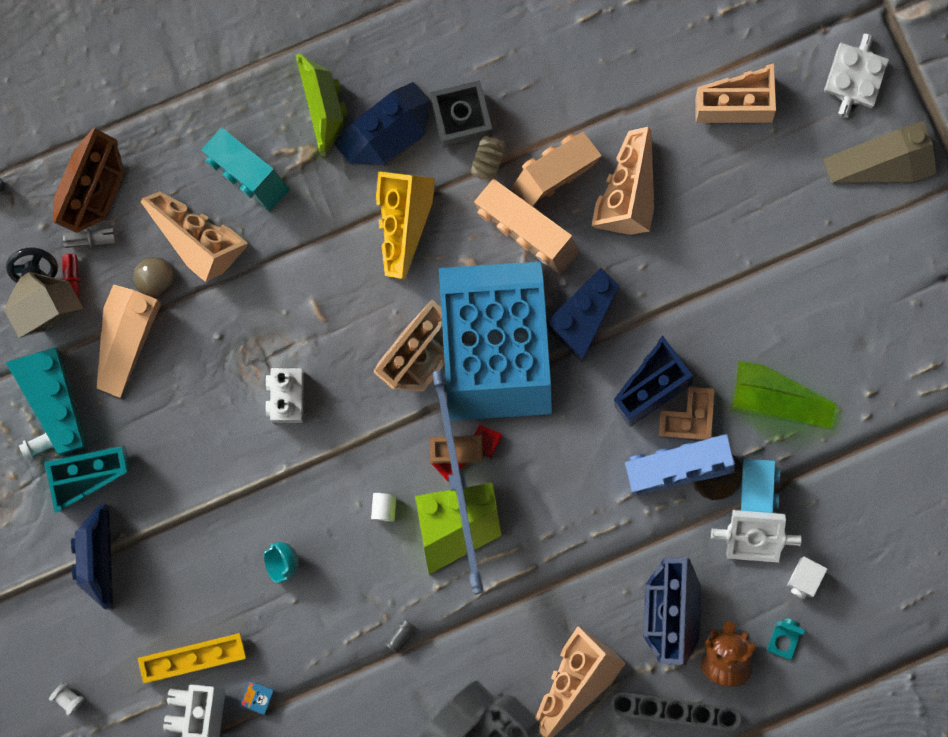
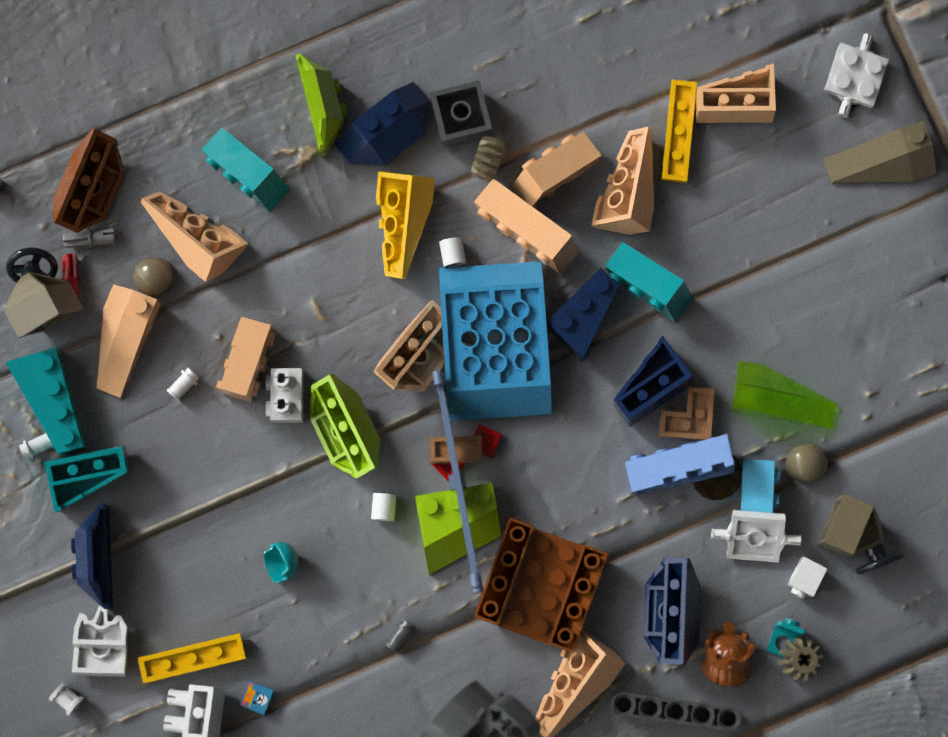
(100, 645): none -> white plate
(183, 384): none -> white pin
(246, 359): none -> light nougat wedge
(344, 426): none -> lime wedge
(452, 252): none -> white beam
(541, 585): none -> dark orange slope
(649, 281): none -> teal wedge
(679, 131): none -> yellow plate
(806, 463): none -> dark tan hair
(810, 659): none -> dark tan gear
(856, 528): none -> dark tan piece

